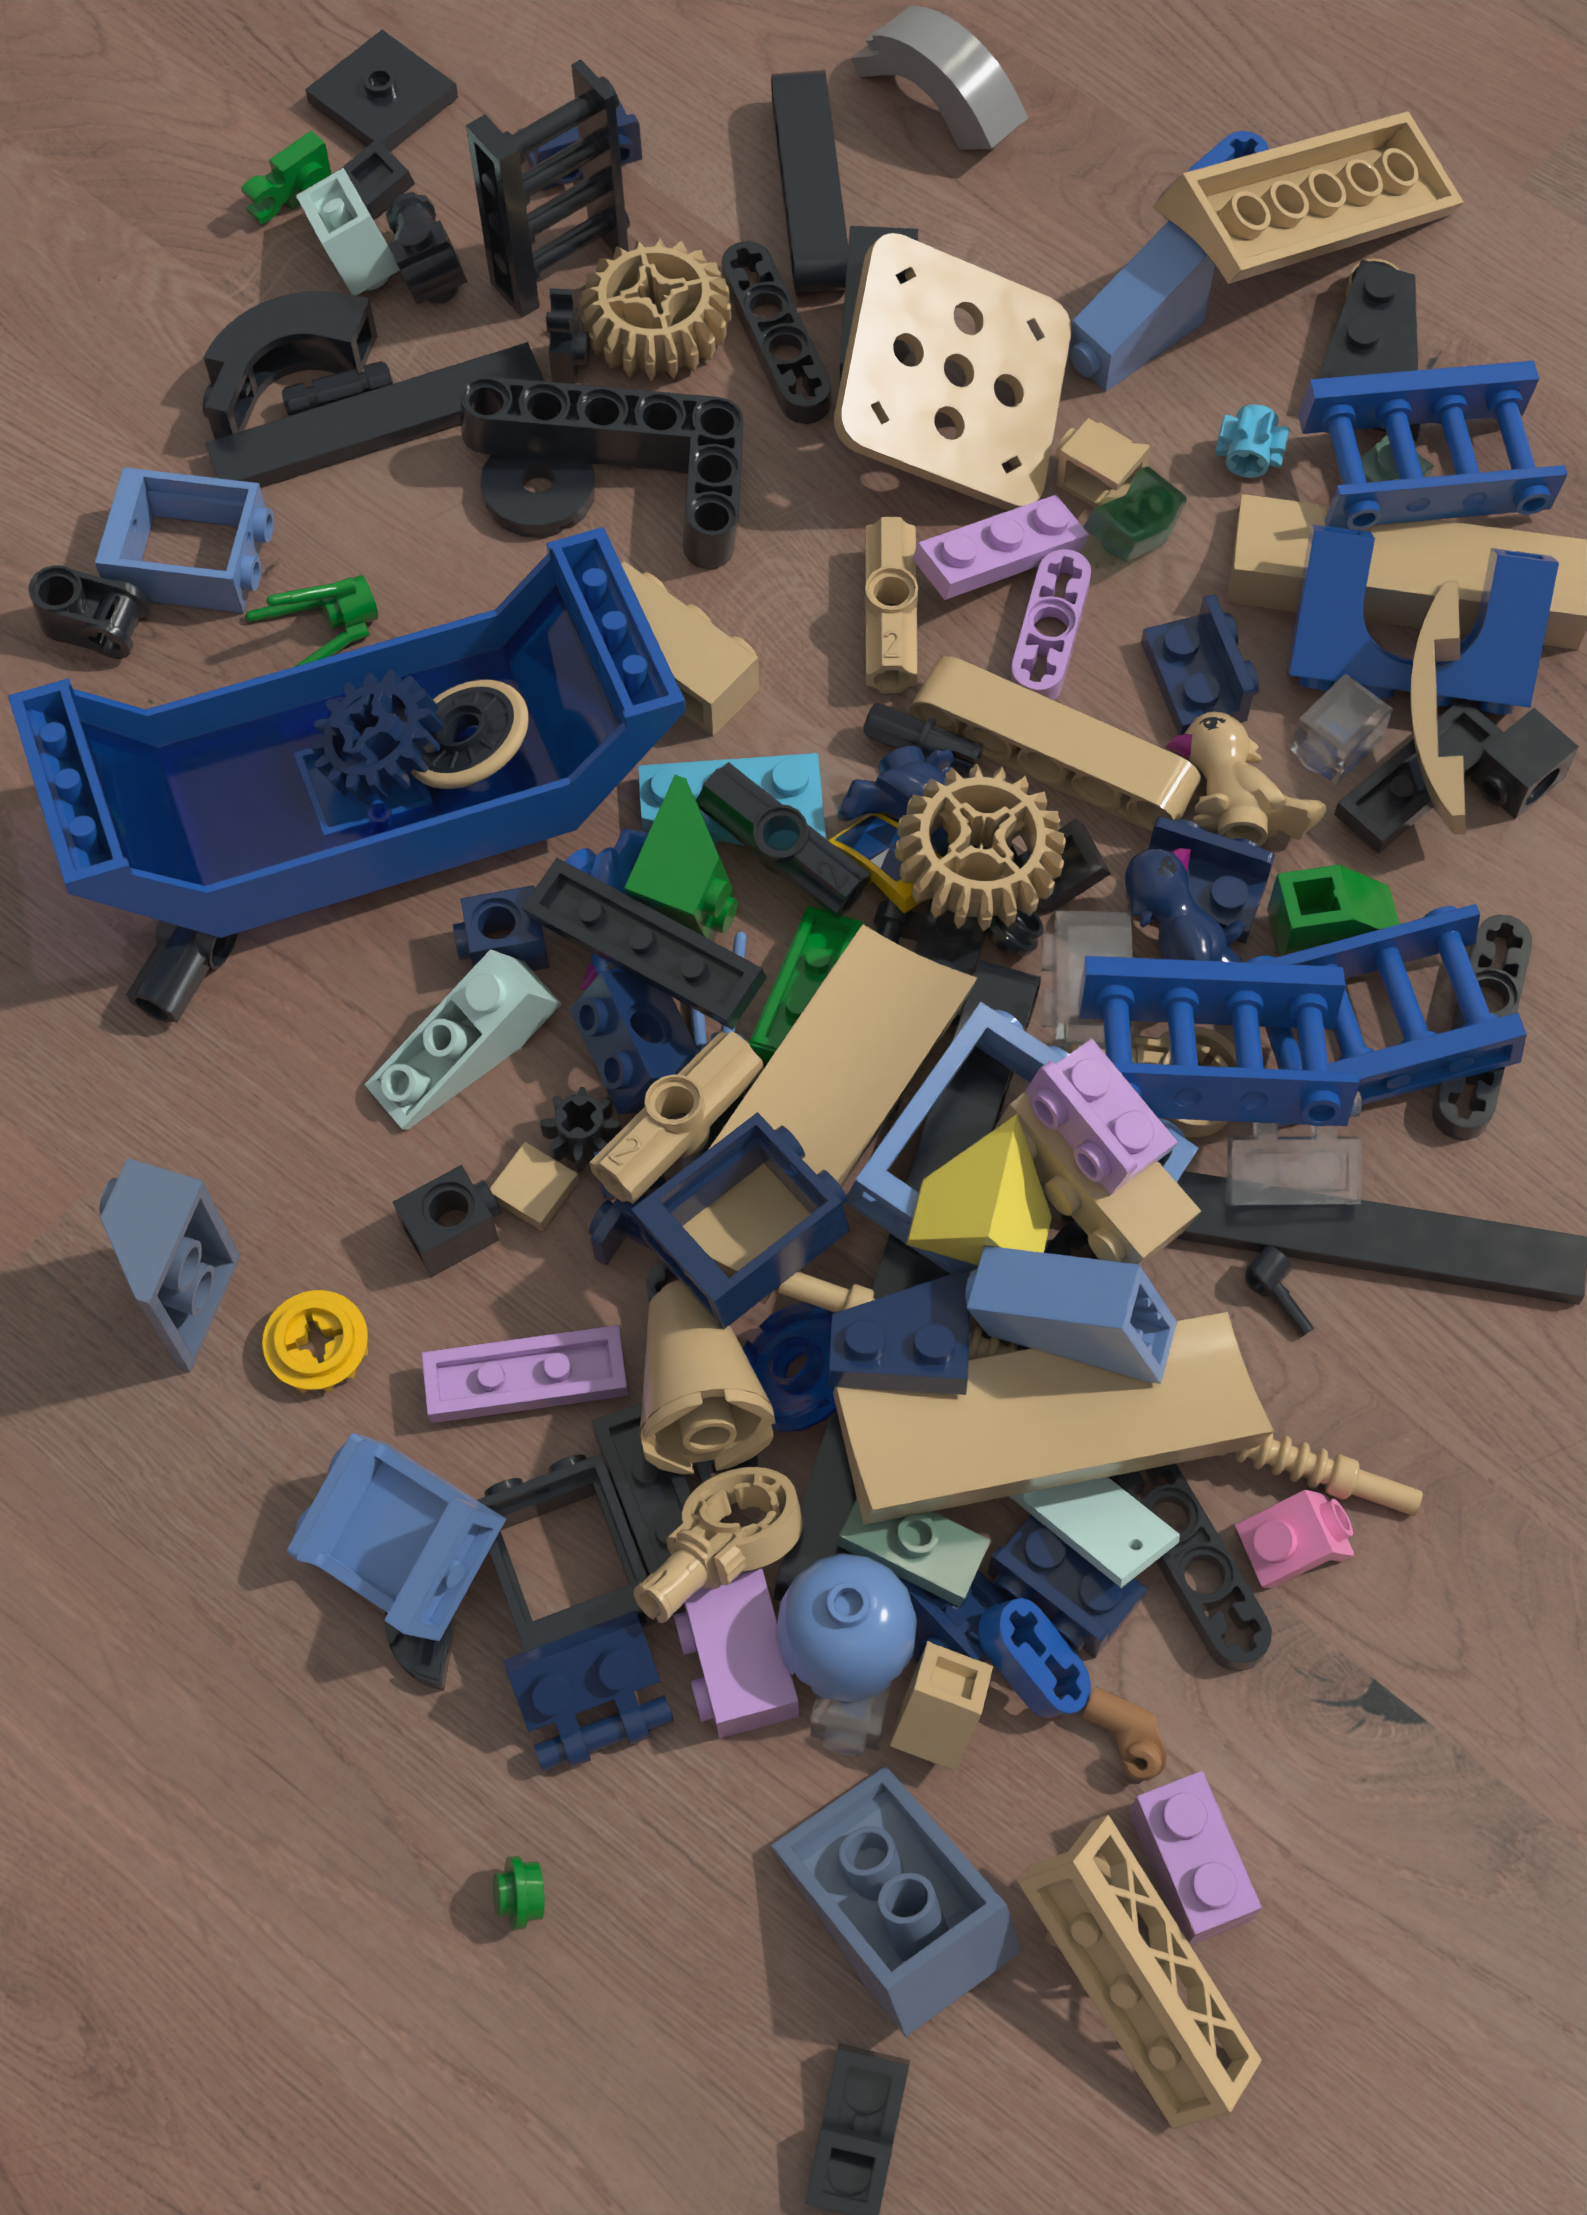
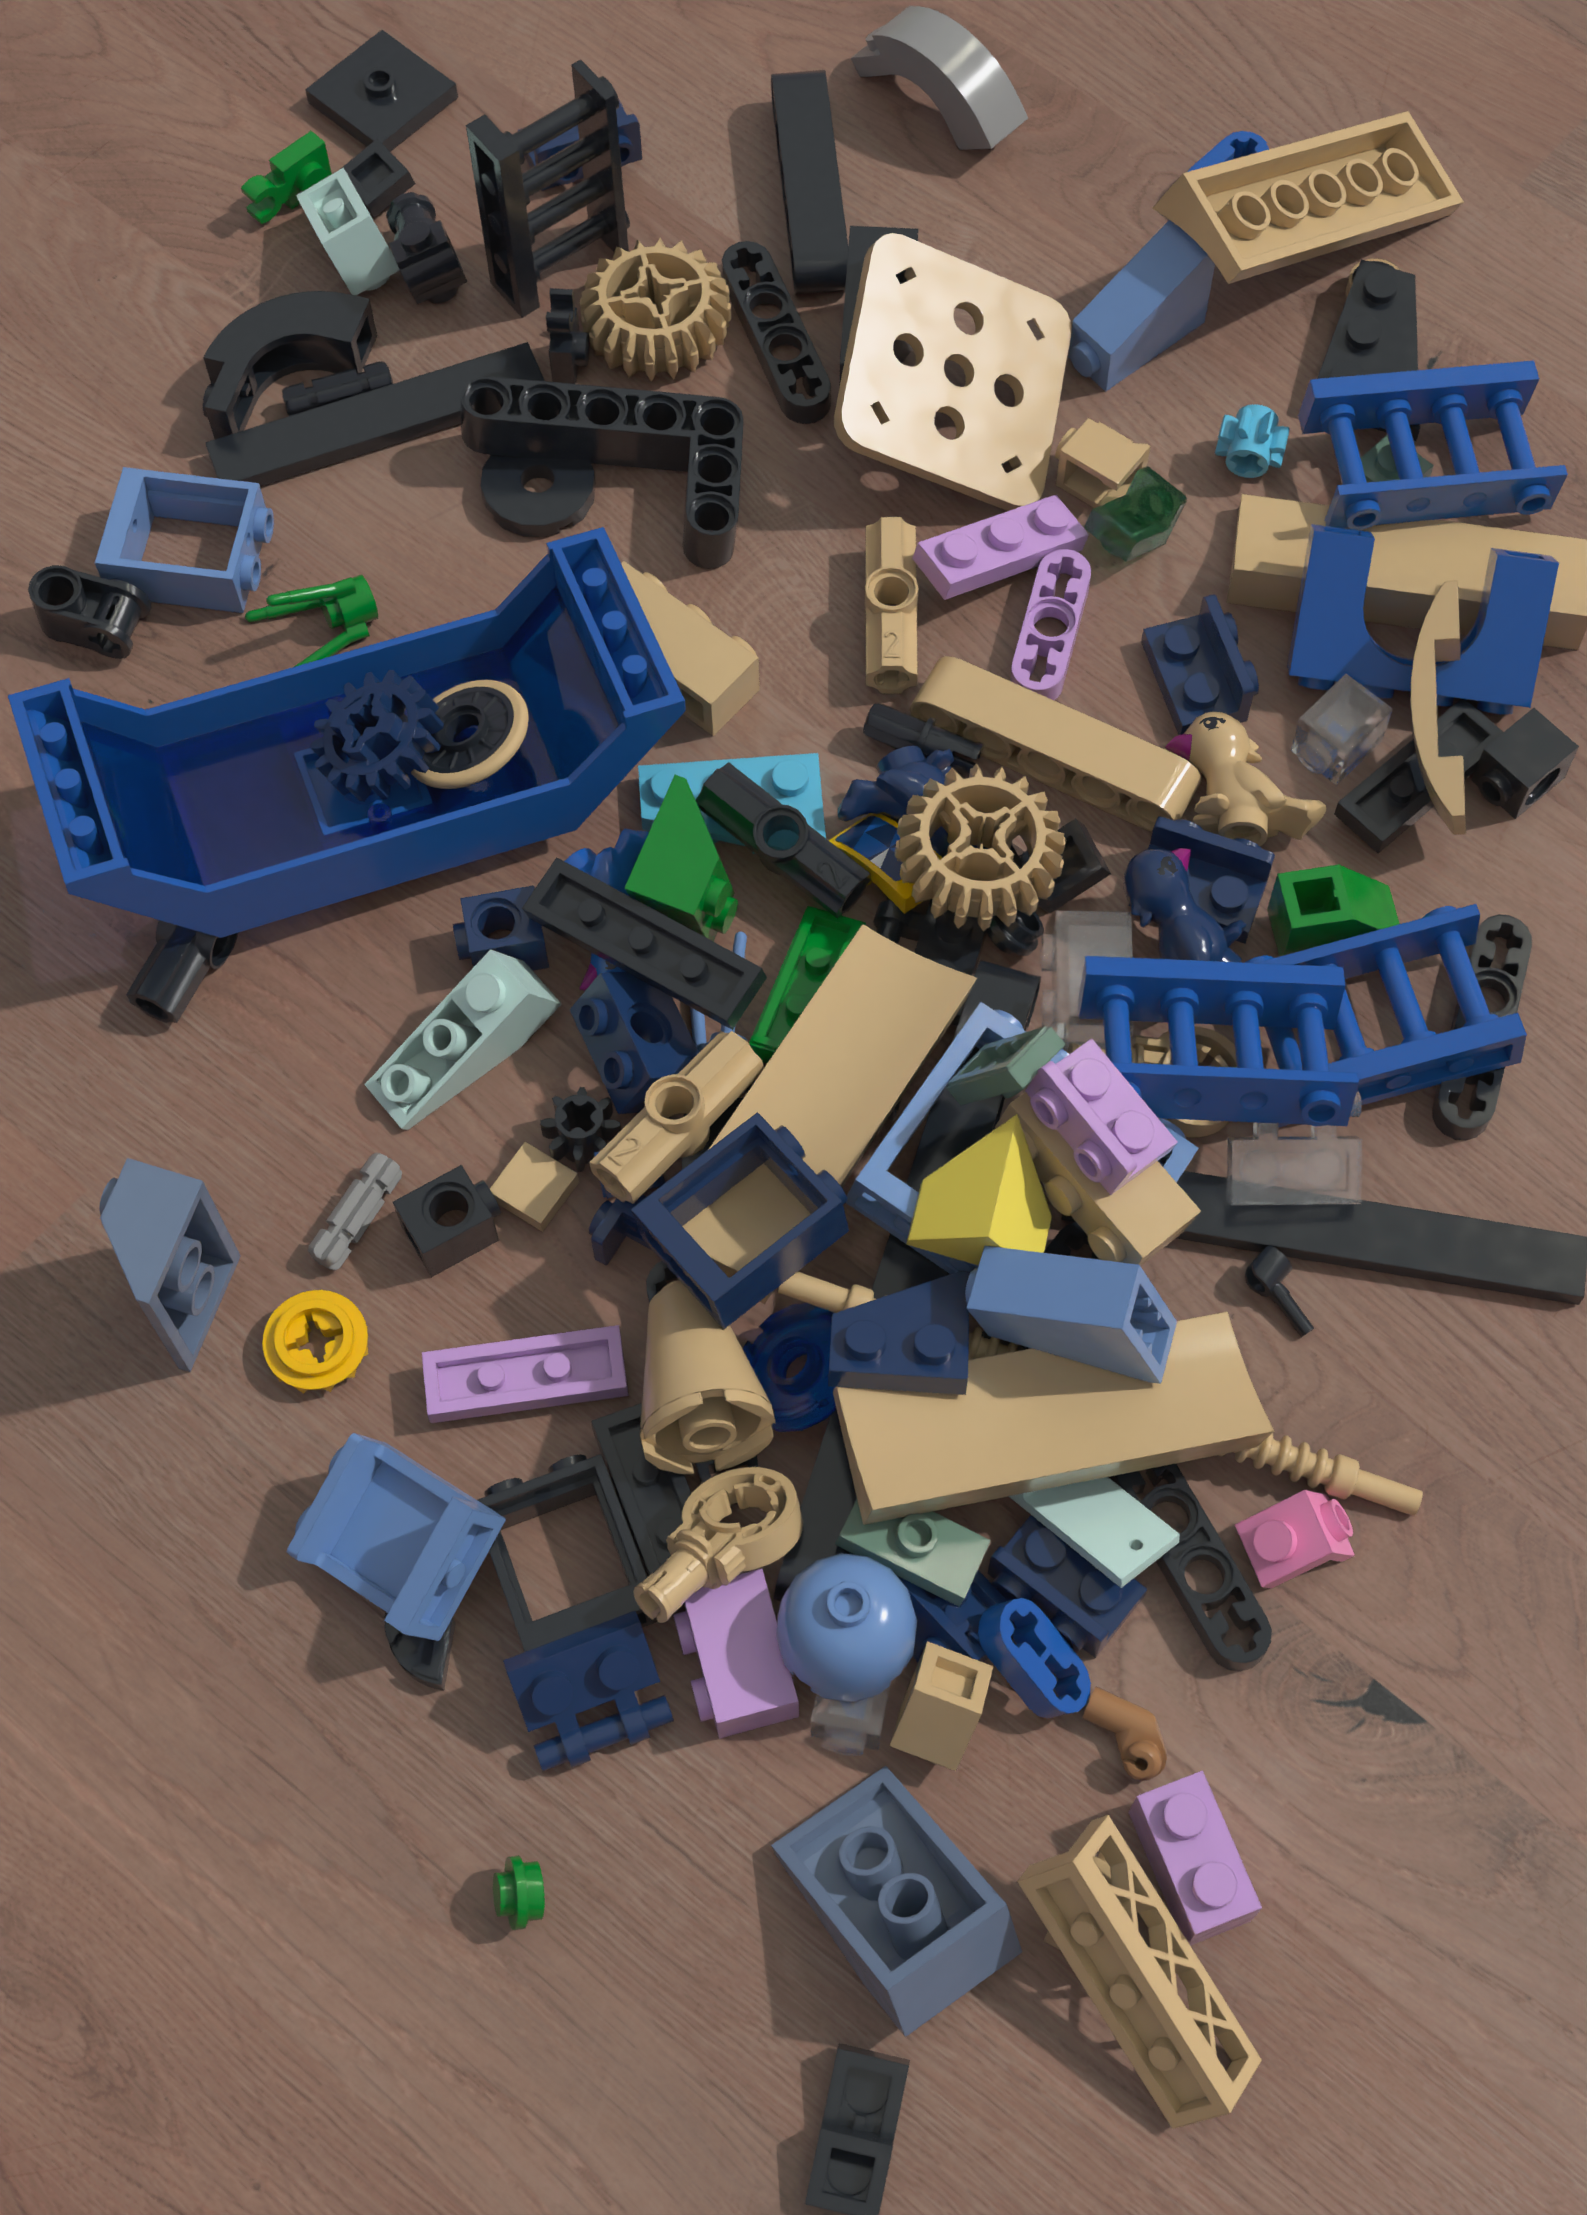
(355, 1211): none -> light grey axle
(1005, 1066): none -> sand green plate

